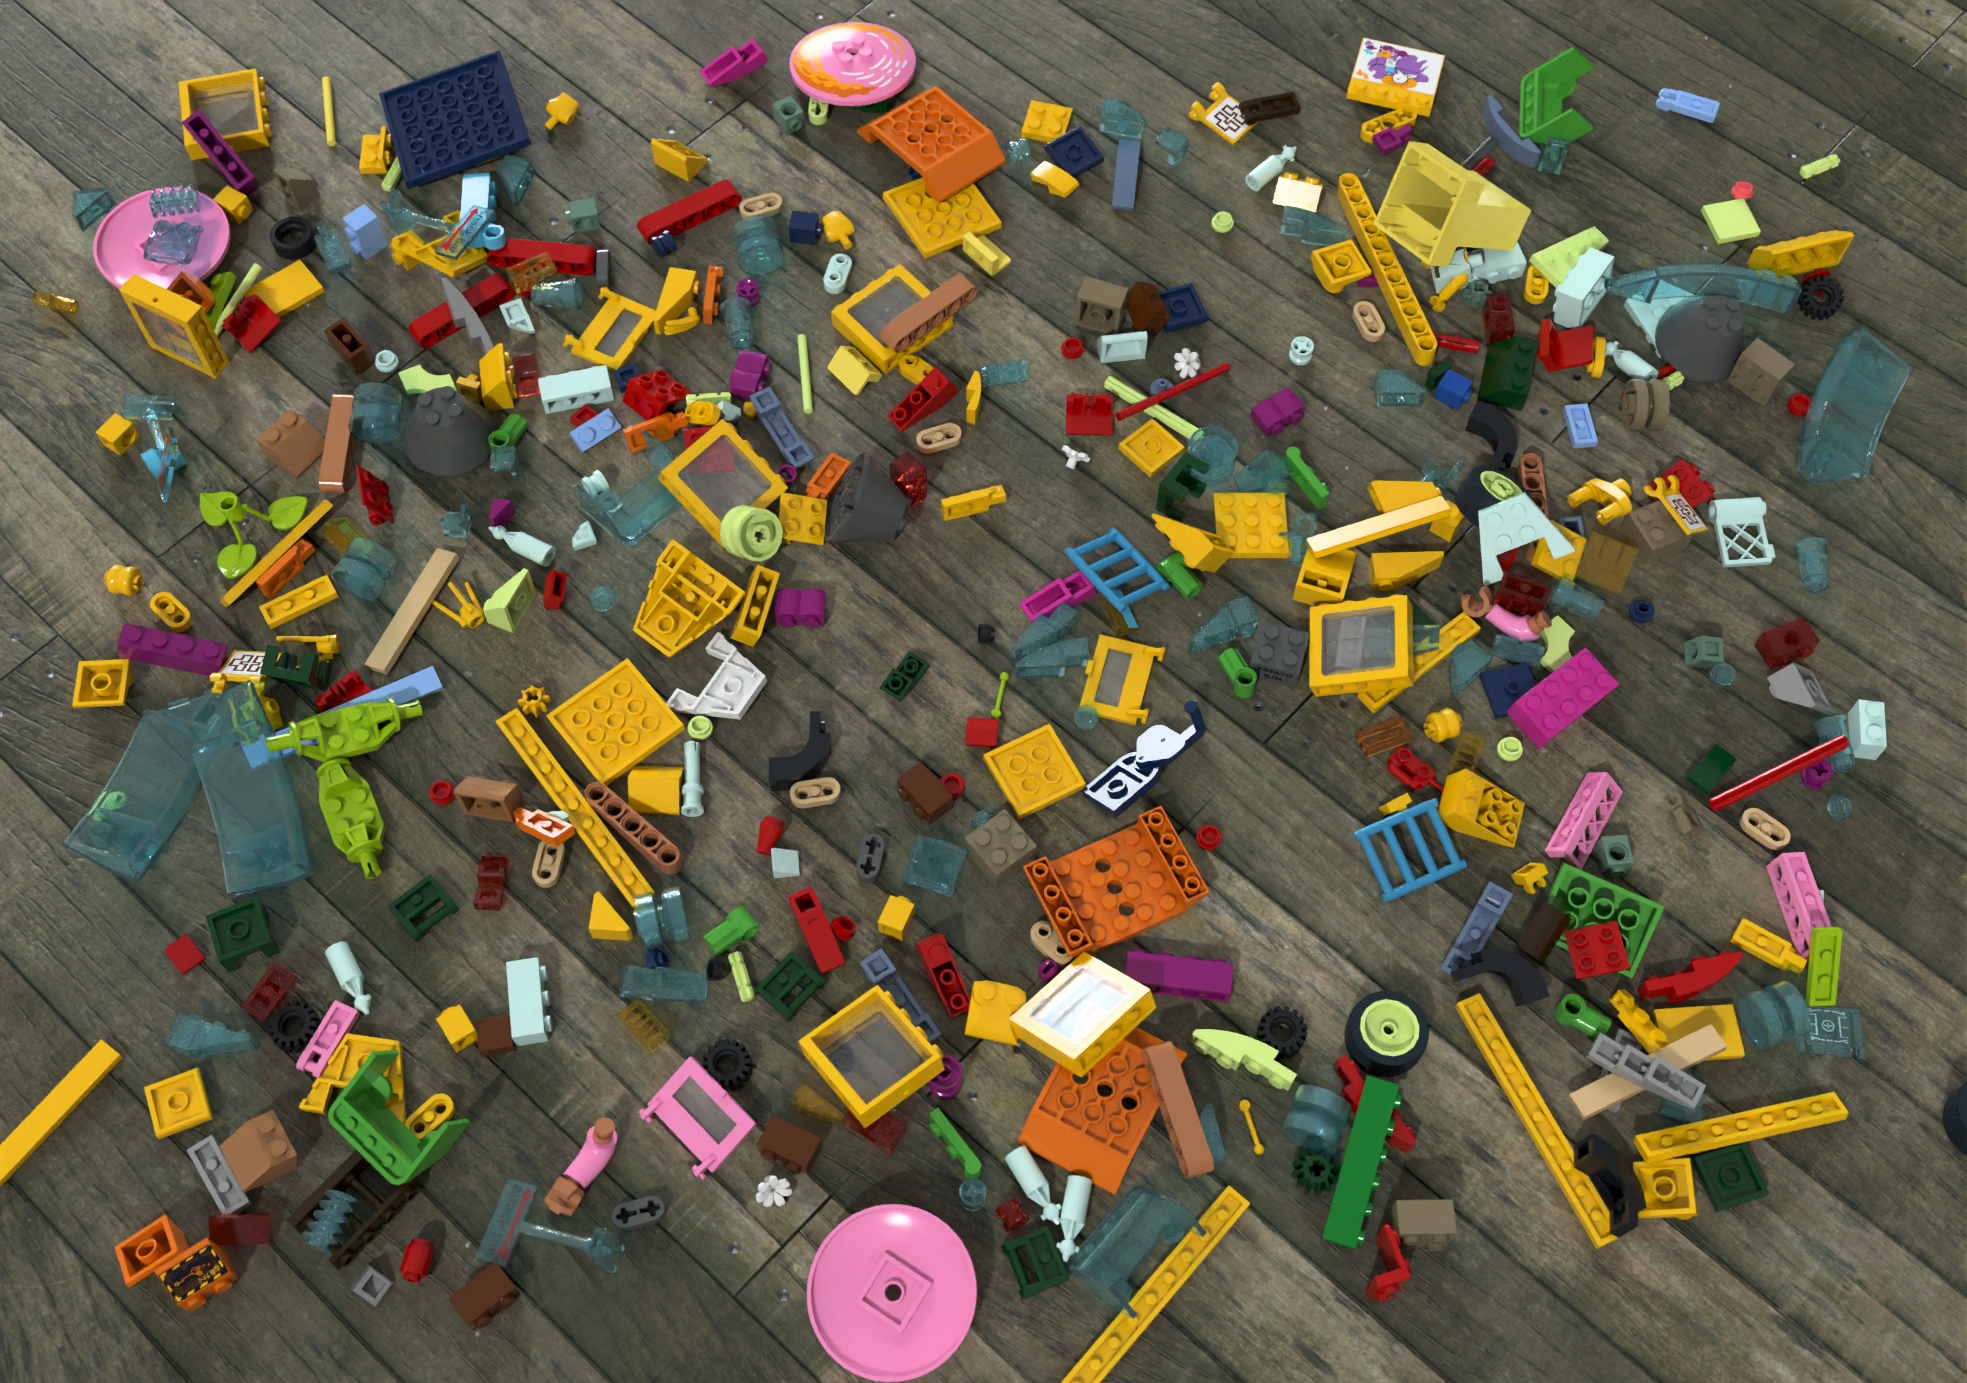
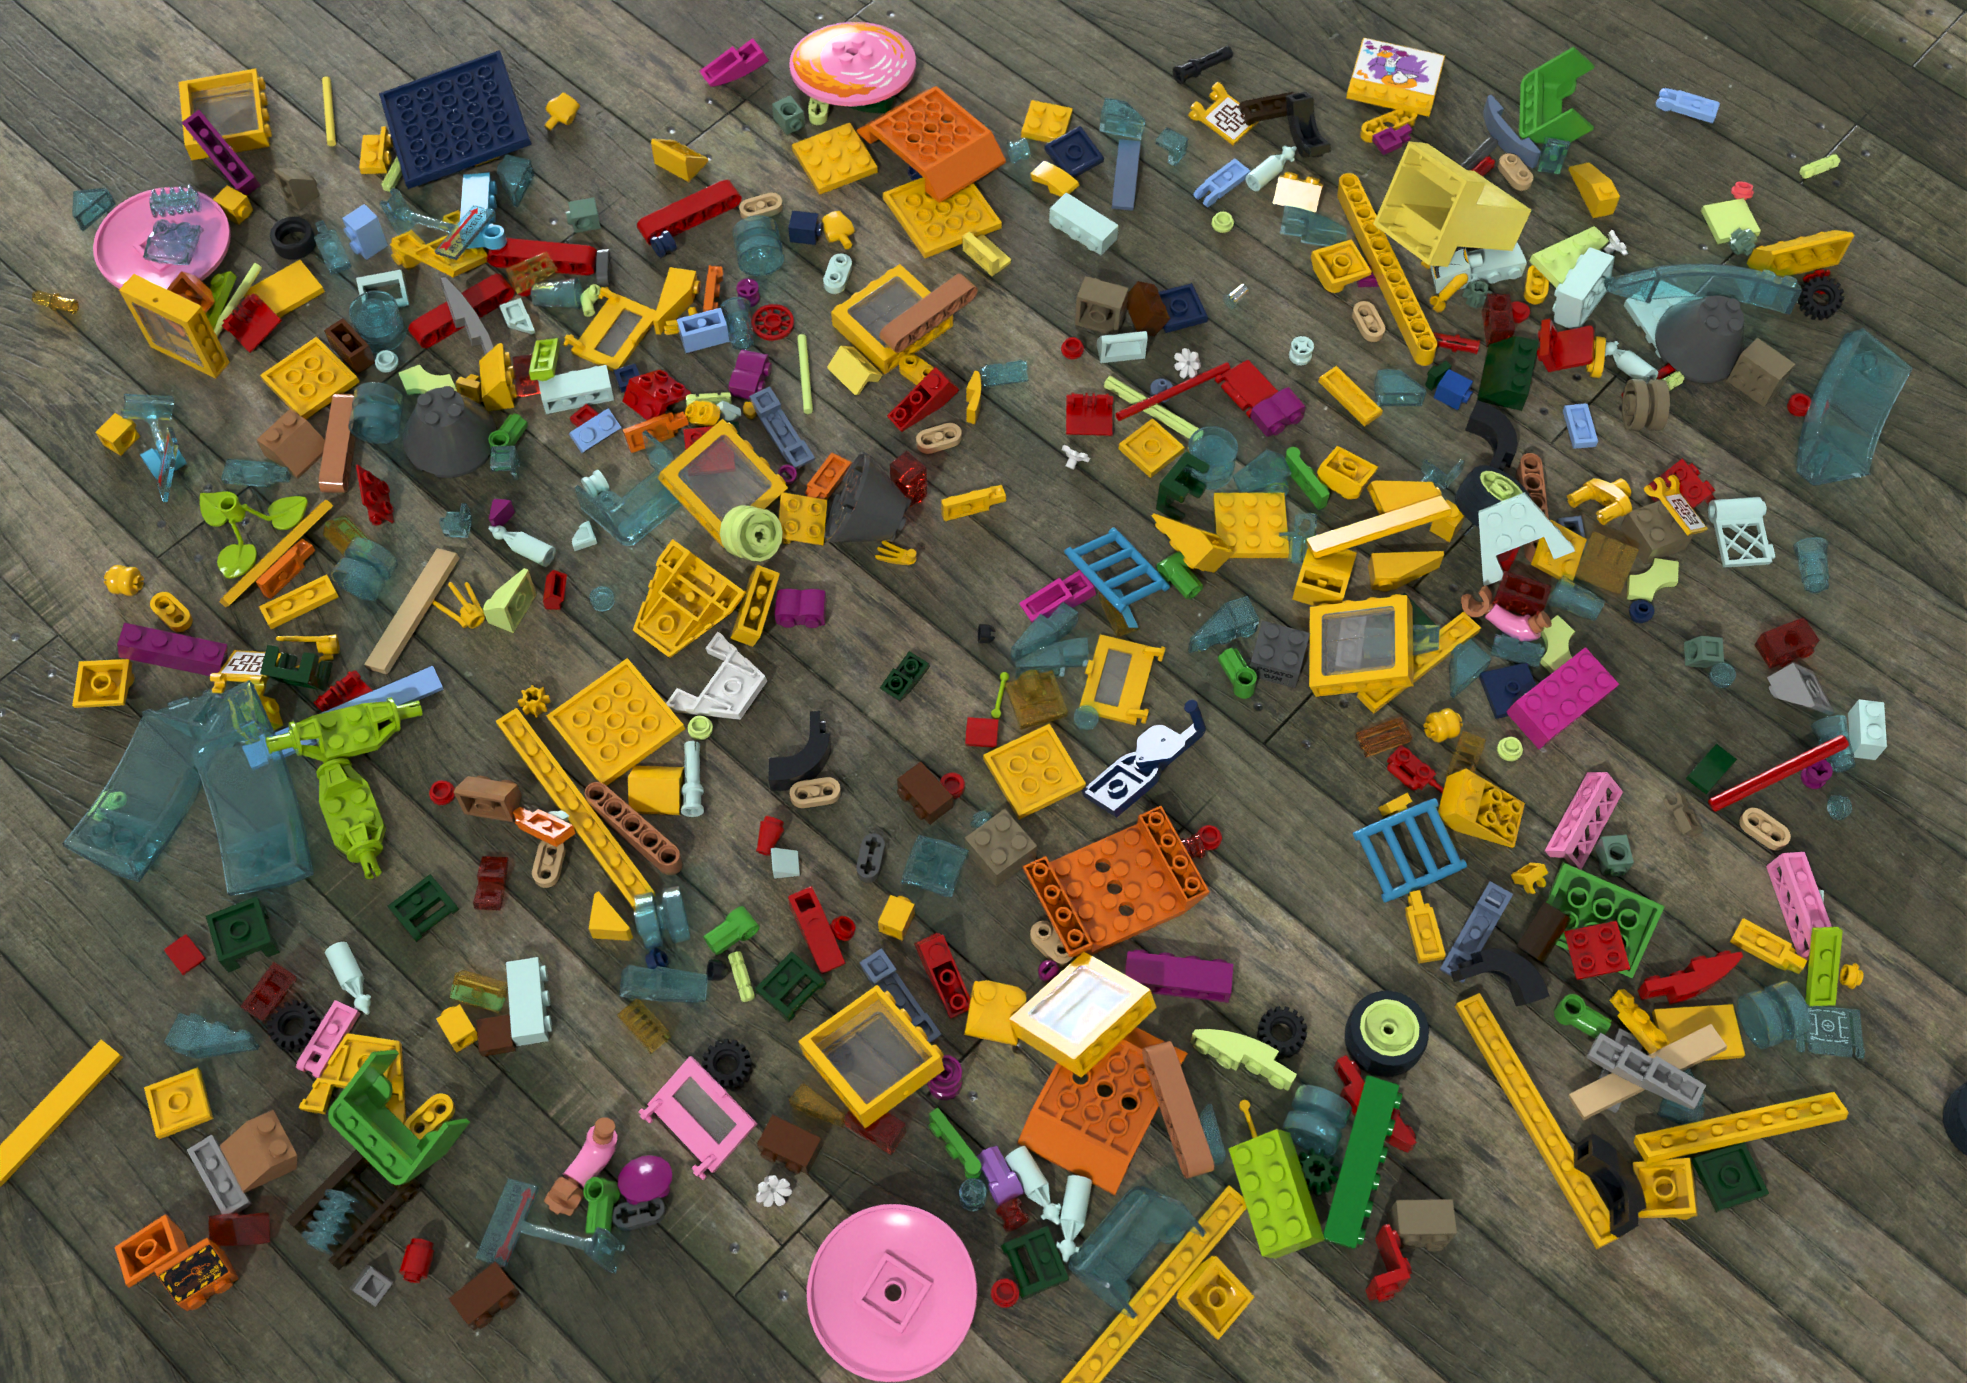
(254, 473): none -> clear light blue hinge
(309, 378): none -> yellow plate
(378, 320): none -> clear light blue wheel
(385, 279): none -> light aqua tile
(479, 990): none -> clear yellow slope
(544, 359): none -> lime plate
(588, 298): none -> yellowish green arm
(601, 1197): none -> bright green piece
(645, 1179): none -> magenta dish
(703, 330): none -> light blue brick
(772, 322): none -> red wheel
(834, 158): none -> yellow plate
(899, 556): none -> yellow piece
(1002, 1182): none -> medium lavender piece
(1005, 1293): none -> red plate
(1036, 698): none -> clear yellow plate
(1083, 224): none -> light aqua brick
(1194, 846): none -> clear red wheel
(1195, 66): none -> black pin
(1214, 1296): none -> yellow slope
(1222, 182): none -> light blue hinge
(1235, 296): none -> clear light blue piece
(1246, 386): none -> red piece
(1276, 1194): none -> lime brick
(1303, 126): none -> black arch
(1345, 473): none -> yellow slope
(1350, 396): none -> yellow plate
(1424, 929): none -> yellow hinge
(1513, 169): none -> tan plate
(1520, 311): none -> red plate
(1595, 189): none -> yellow slope
(1615, 245): none -> white plant
(1660, 575): none -> yellowish green tile
(1742, 241): none -> sand green gear
(1851, 975): none -> yellow plate

